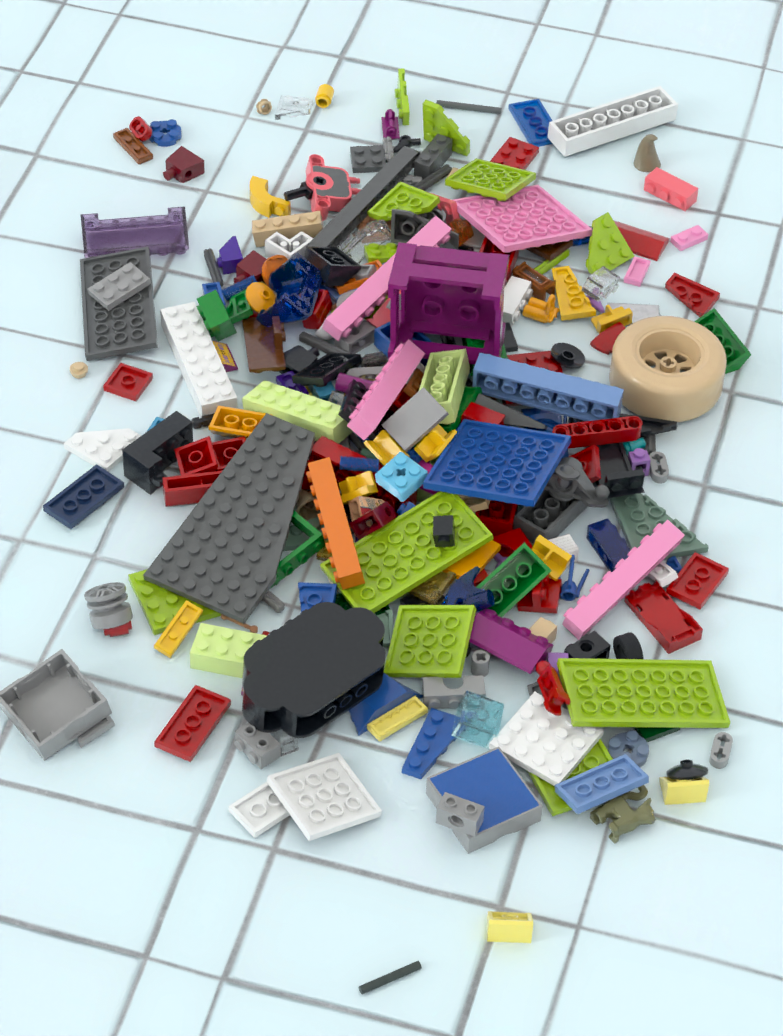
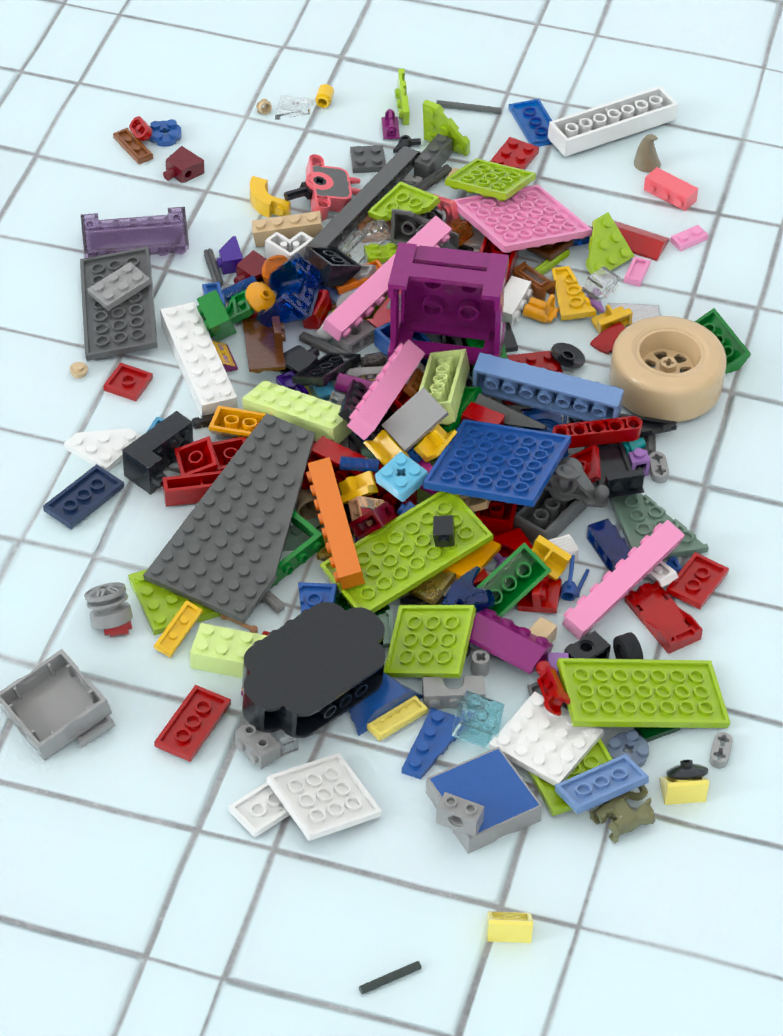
(388, 148): light grey axle -> none
(692, 294): red wing -> none

